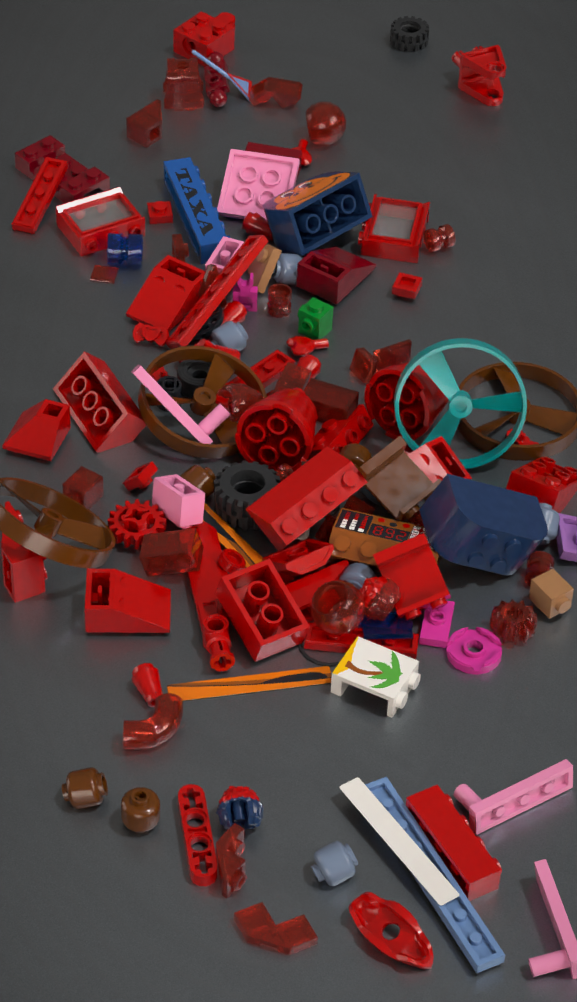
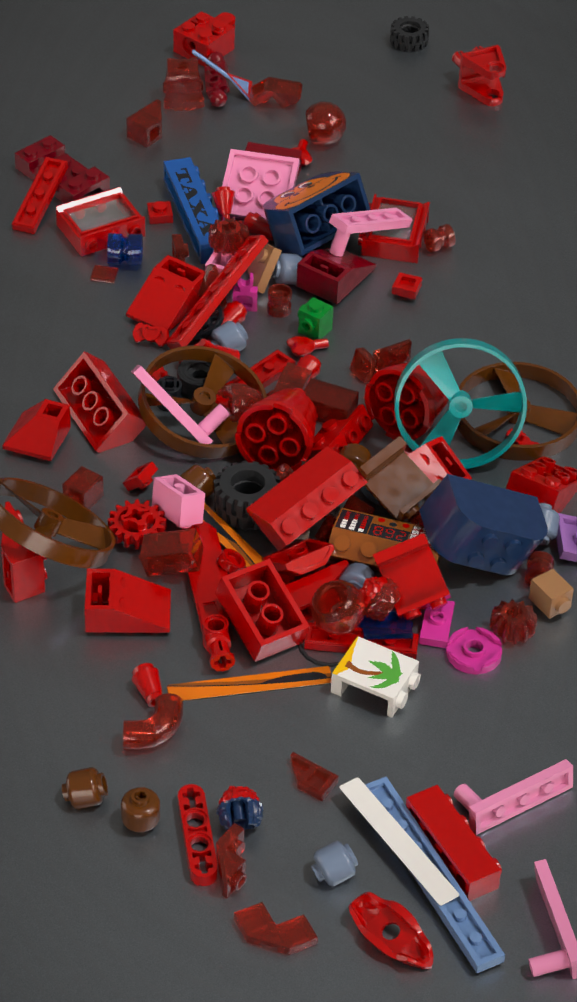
(224, 200): none -> red cone
(227, 235): none -> clear red gear
(312, 777): none -> clear red tile
(364, 221): none -> bright pink piece

